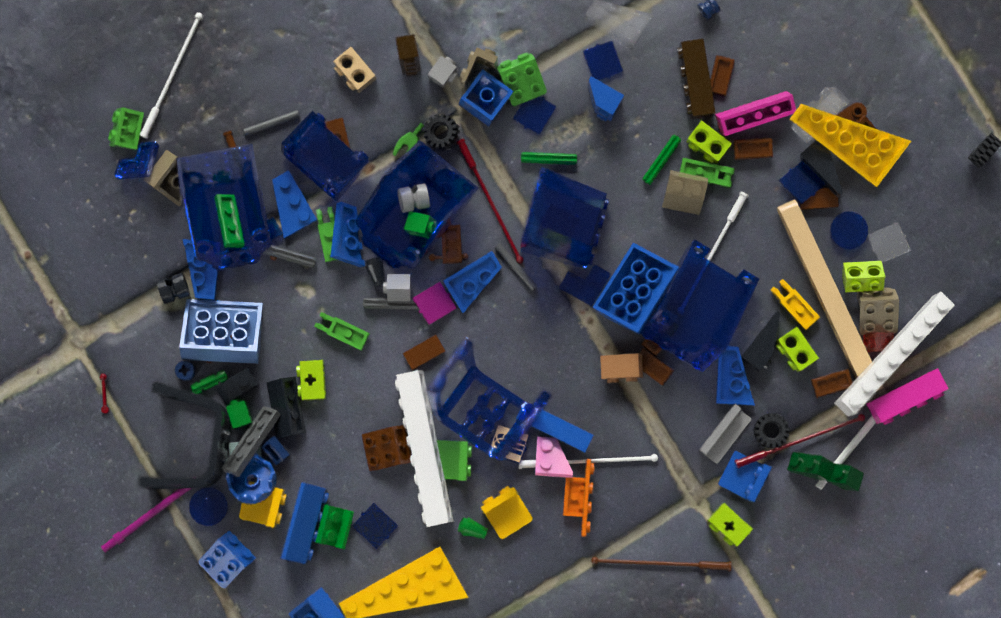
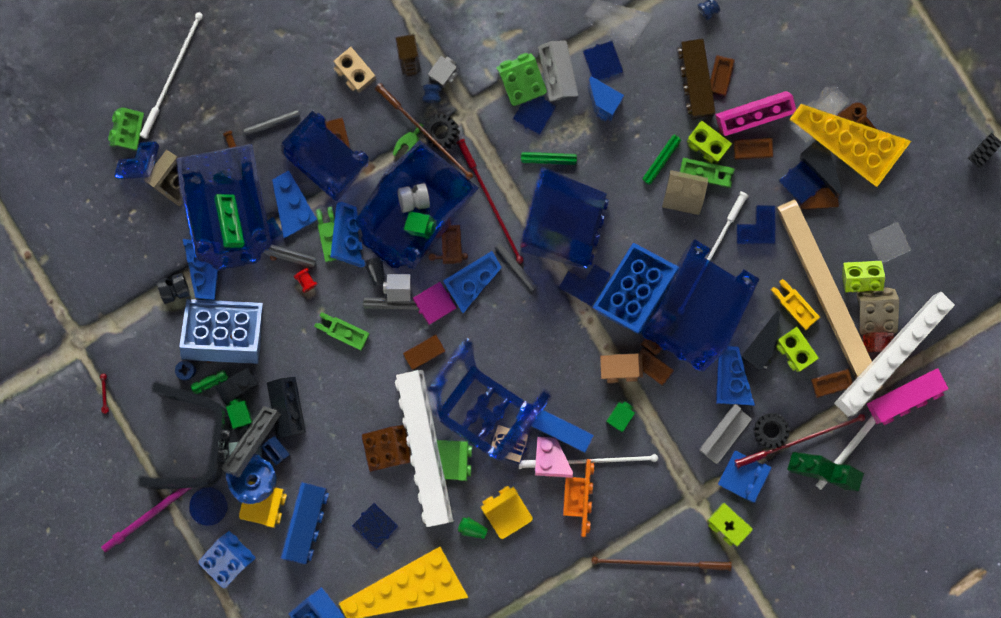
(305, 280): none -> red bush
(318, 388): lime brick -> none
(334, 526): green bracket -> none
(397, 105): none -> reddish brown piece
(431, 93): none -> dark blue wheel
(480, 56): dark tan bracket -> none
(485, 97): blue slope -> none
(557, 70): none -> light grey panel
(621, 416): none -> green brick
(762, 231): none -> clear blue plate
(849, 230): clear blue tile -> none

